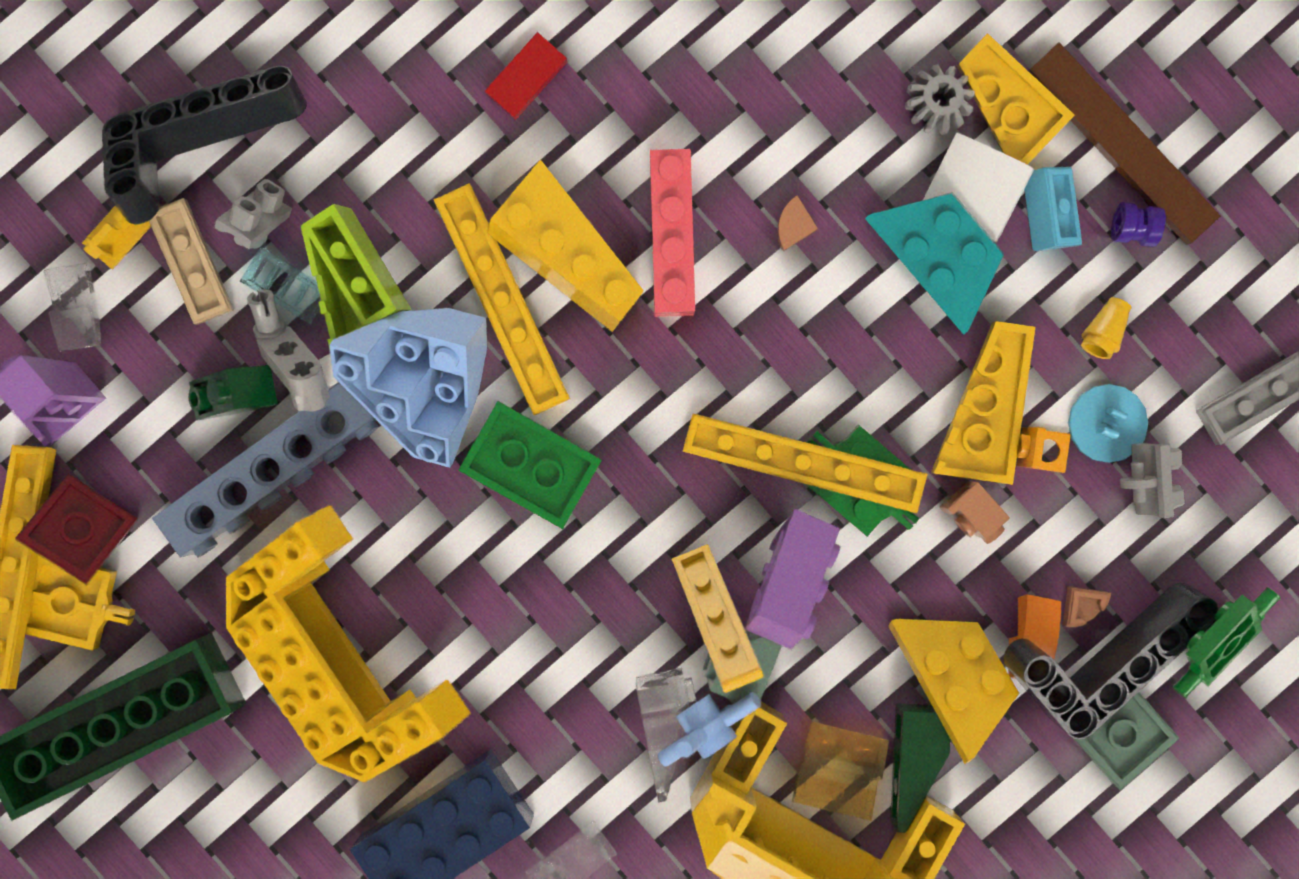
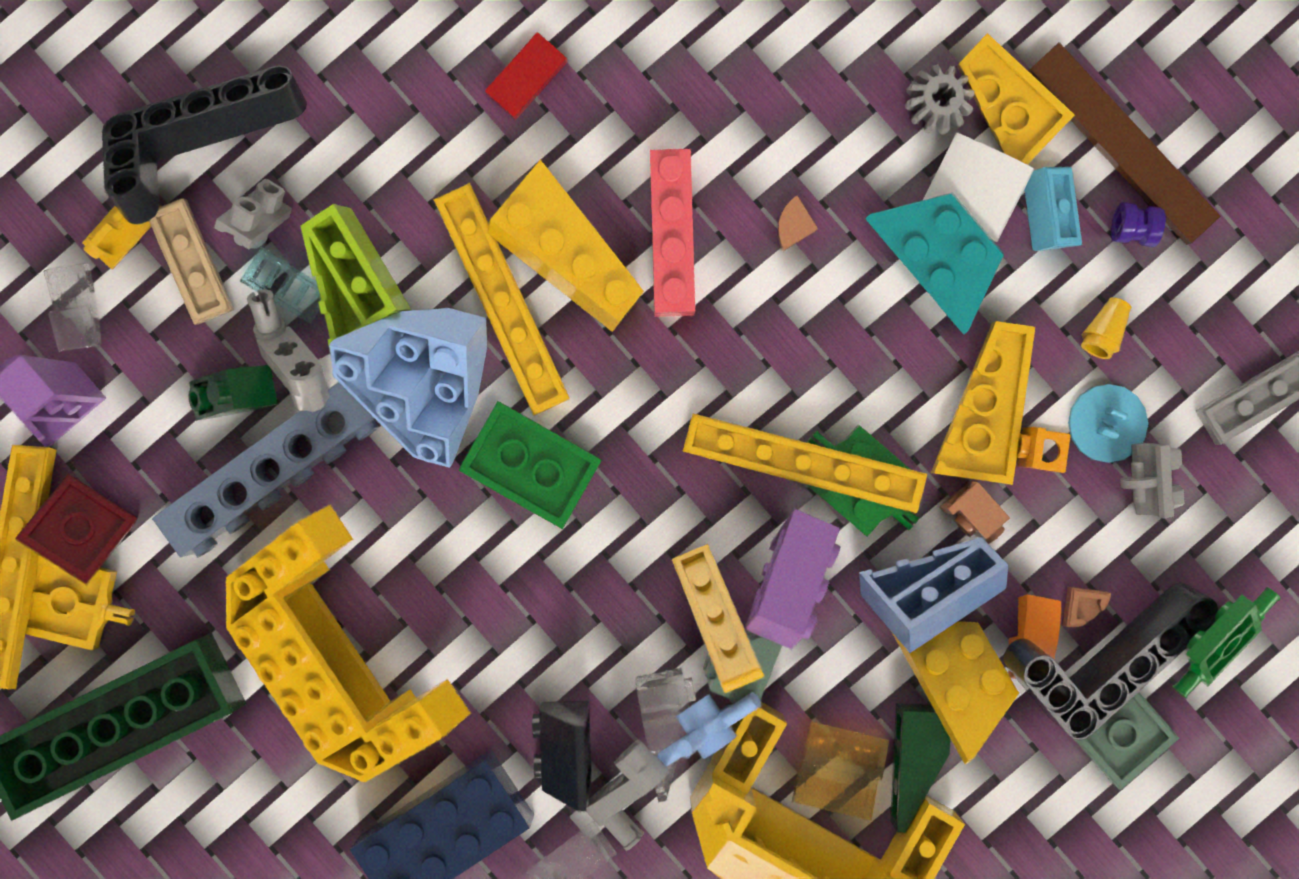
(565, 751): none -> black slope
(640, 775): none -> light grey beam
(934, 591): none -> medium blue wedge

